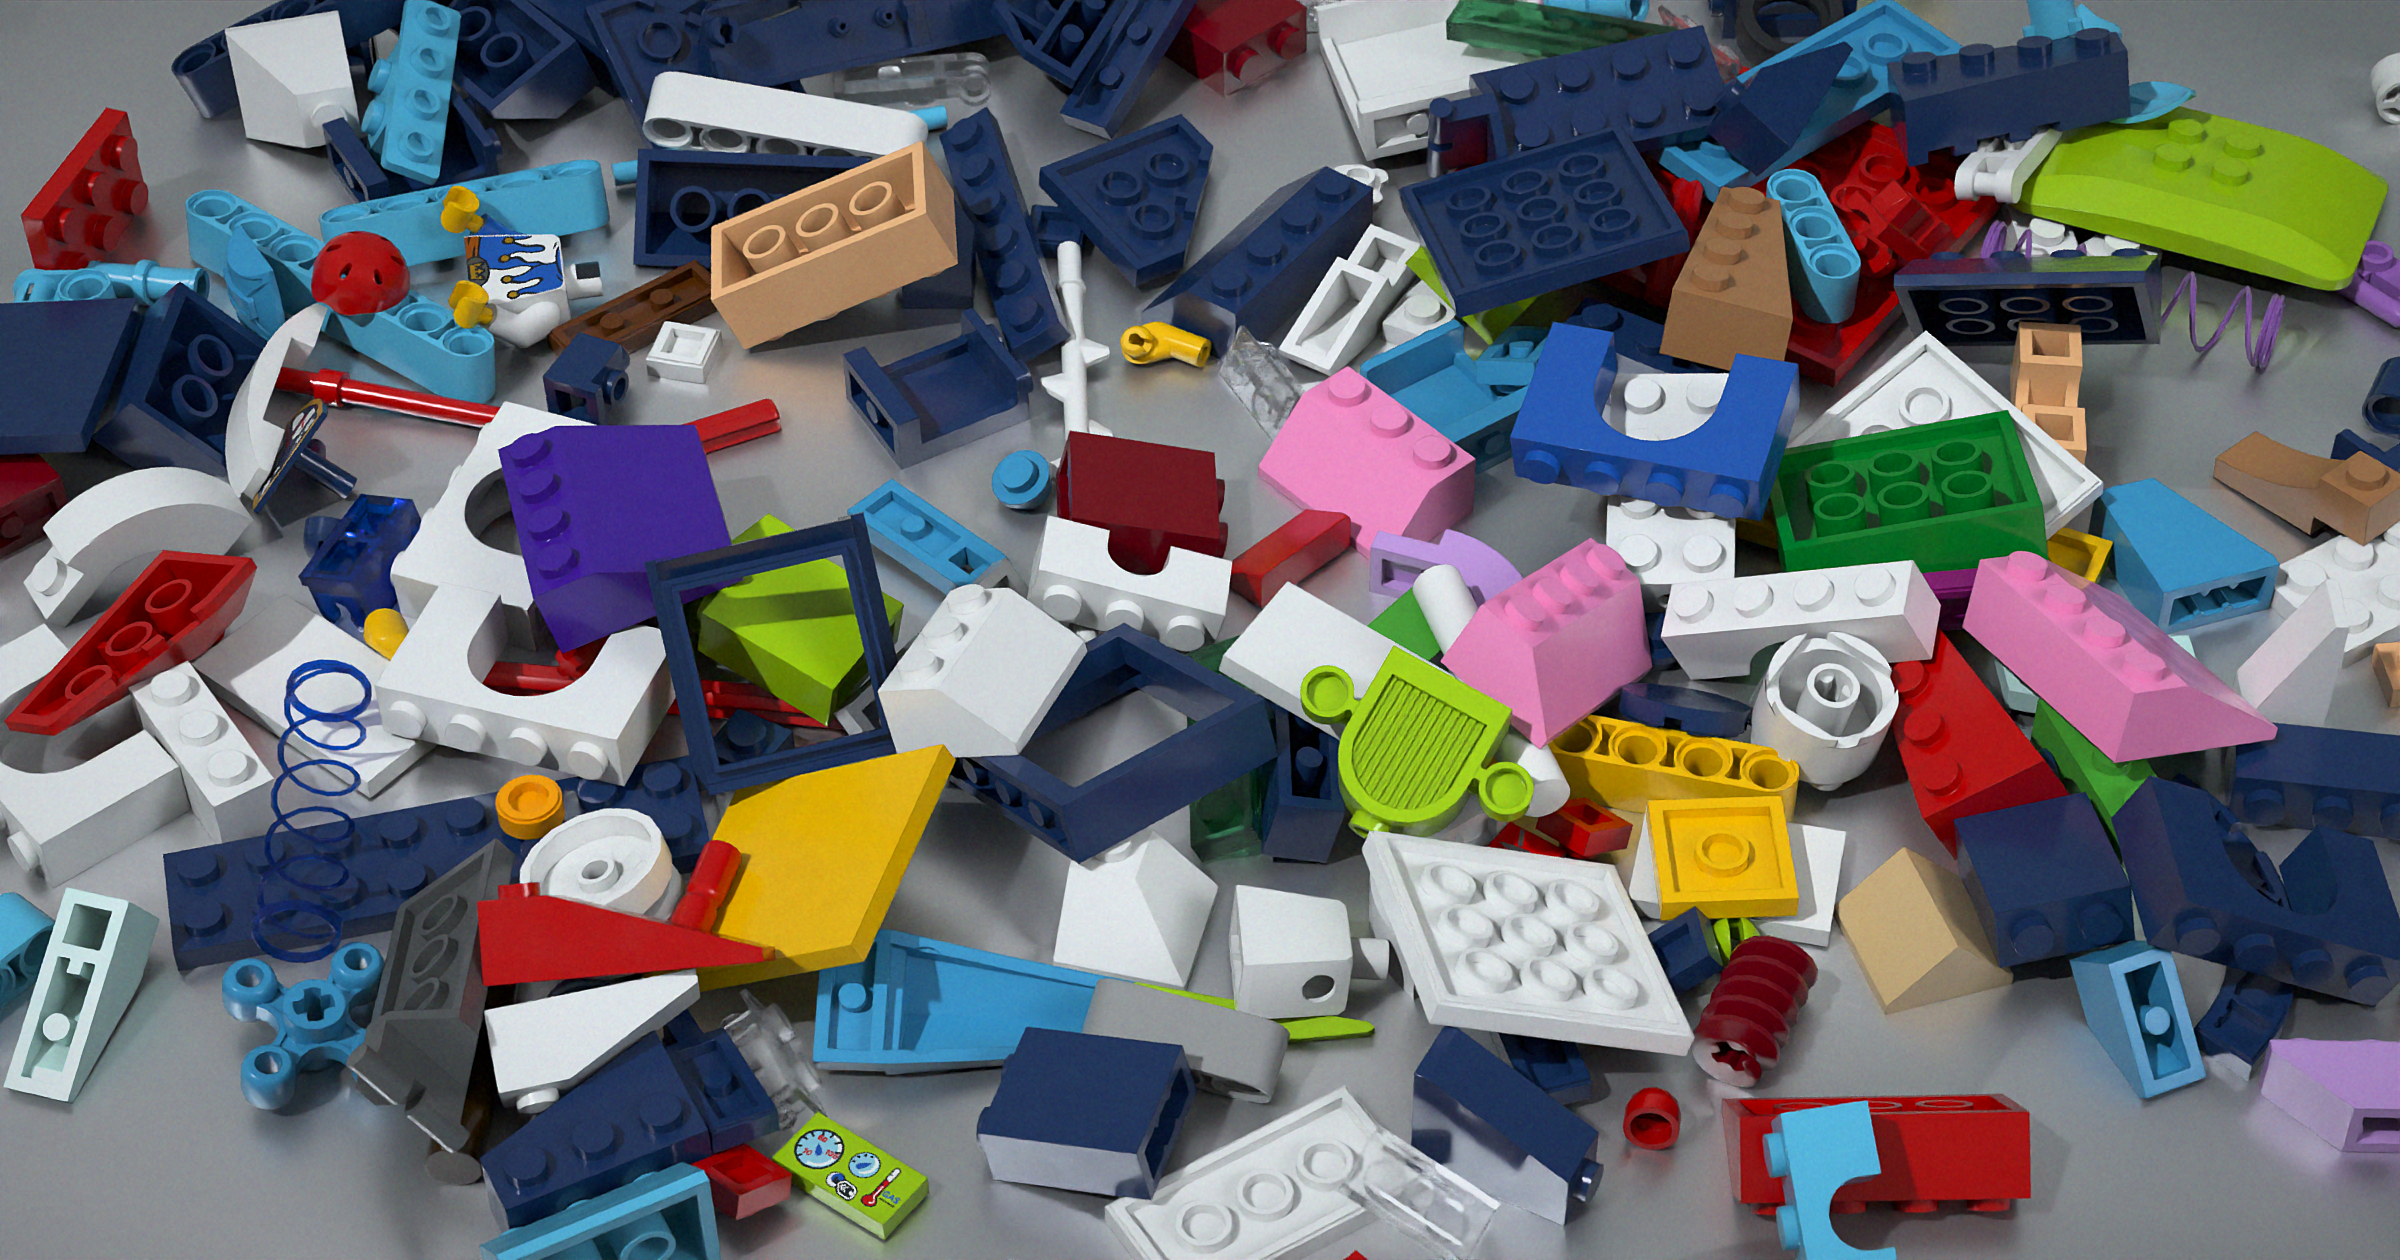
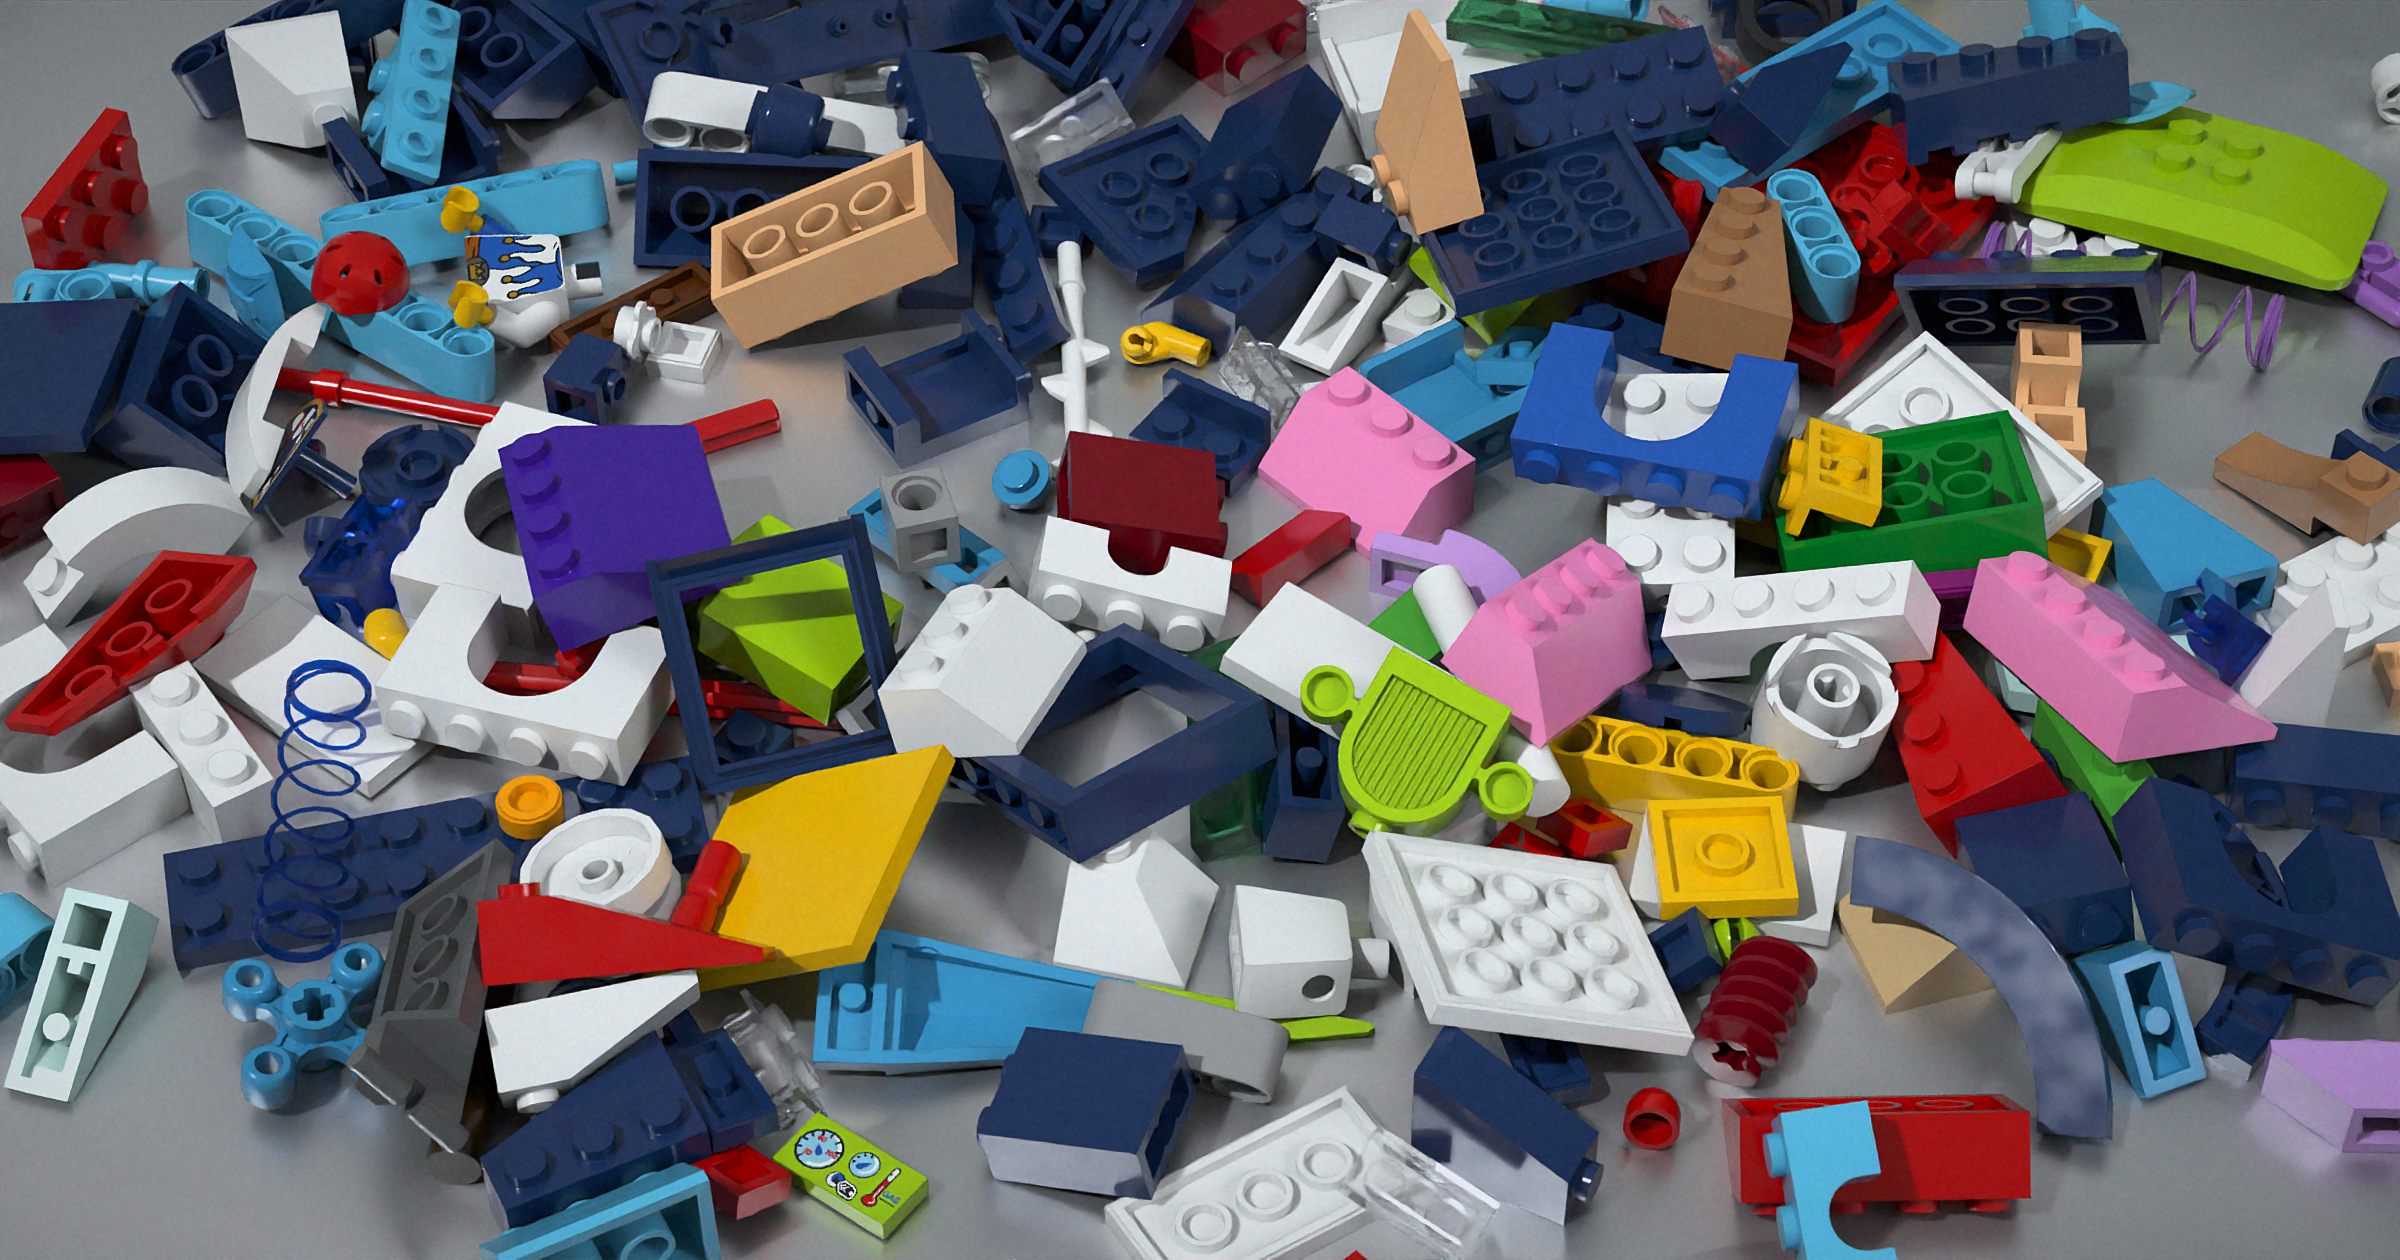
(414, 464): none -> dark blue tile
(637, 331): none -> white plate
(788, 122): none -> dark blue head
(920, 519): none -> light grey brick
(944, 108): none -> dark blue brick
(1073, 127): none -> clear plate
(1211, 421): none -> dark blue bracket
(1265, 147): none -> dark blue brick
(1361, 233): none -> dark blue brick
(1424, 135): none -> light nougat slope
(1831, 473): none -> yellow bracket
(2018, 959): none -> dark blue tile
(2232, 627): none -> clear blue hinge

